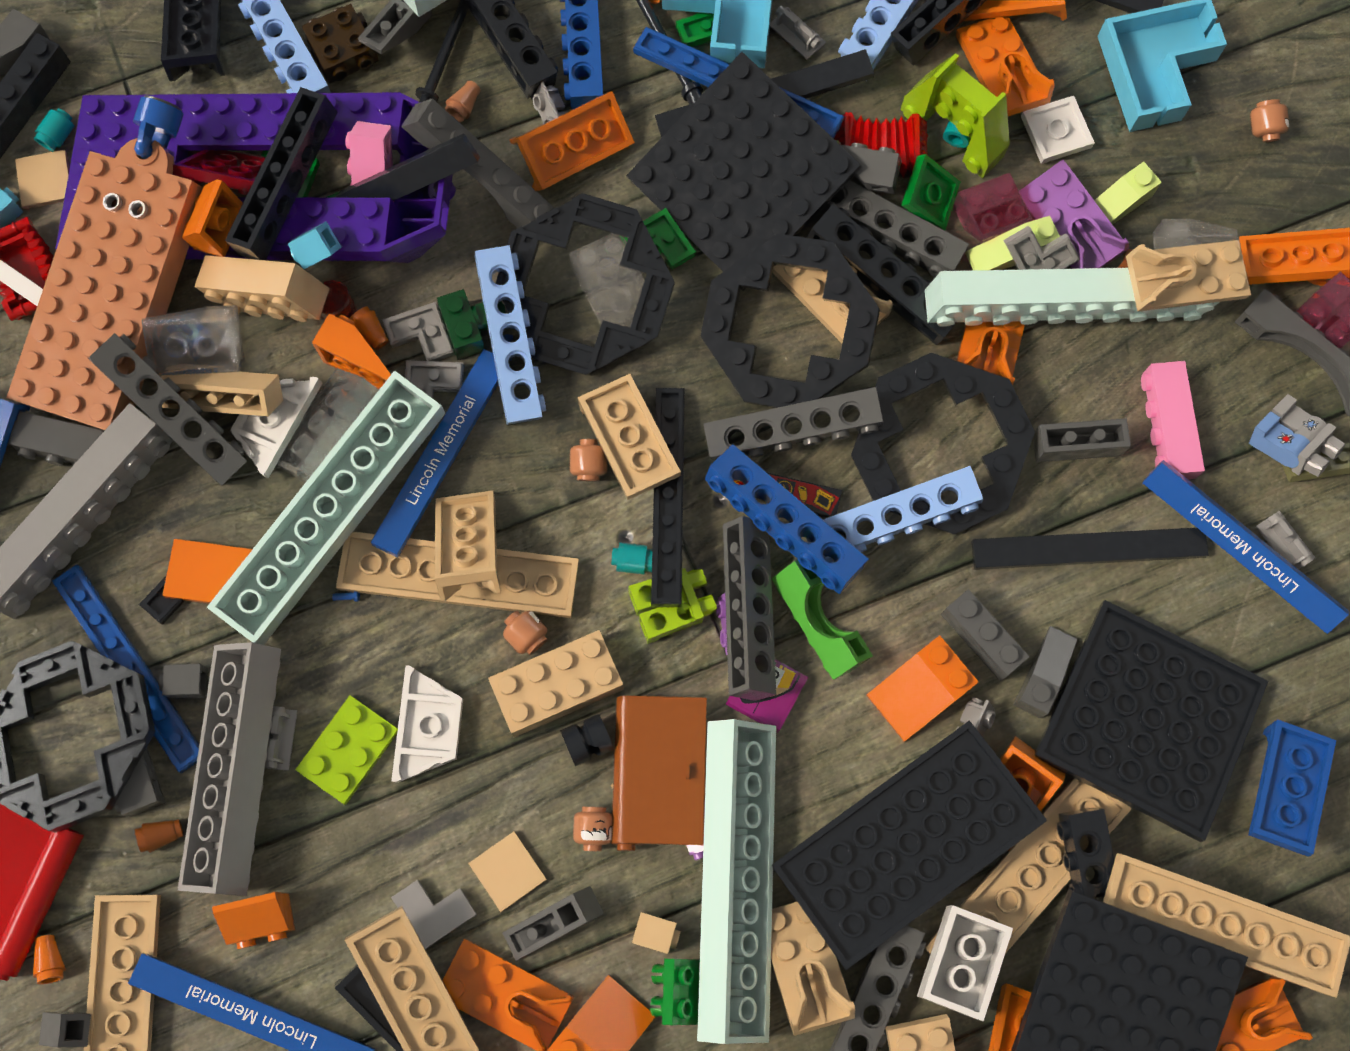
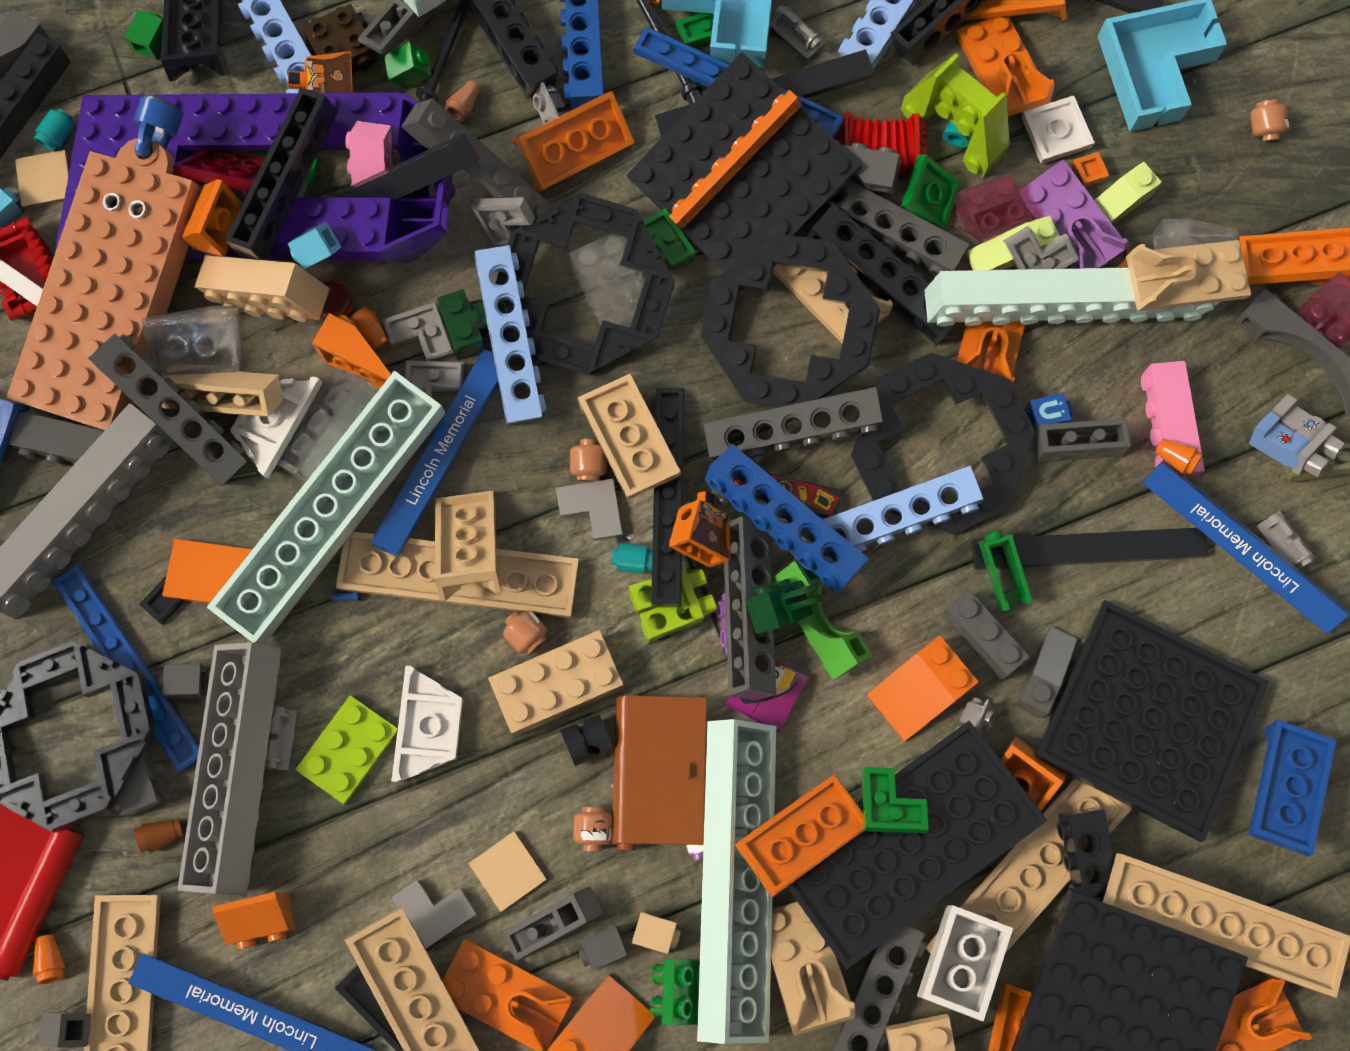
(145, 34): none -> green brick
(324, 74): none -> torso
(408, 65): none -> green brick
(501, 215): none -> light grey tile
(598, 500): none -> light grey tile
(602, 948): none -> dark grey brick
(702, 531): none -> orange torso
(742, 151): none -> orange plate
(780, 604): none -> dark green brick
(802, 835): none -> orange tile
(884, 811): none -> green plate
(1021, 591): none -> green window
(1049, 410): none -> blue brick
(1090, 169): none -> orange plate
(1180, 456): none -> orange cone

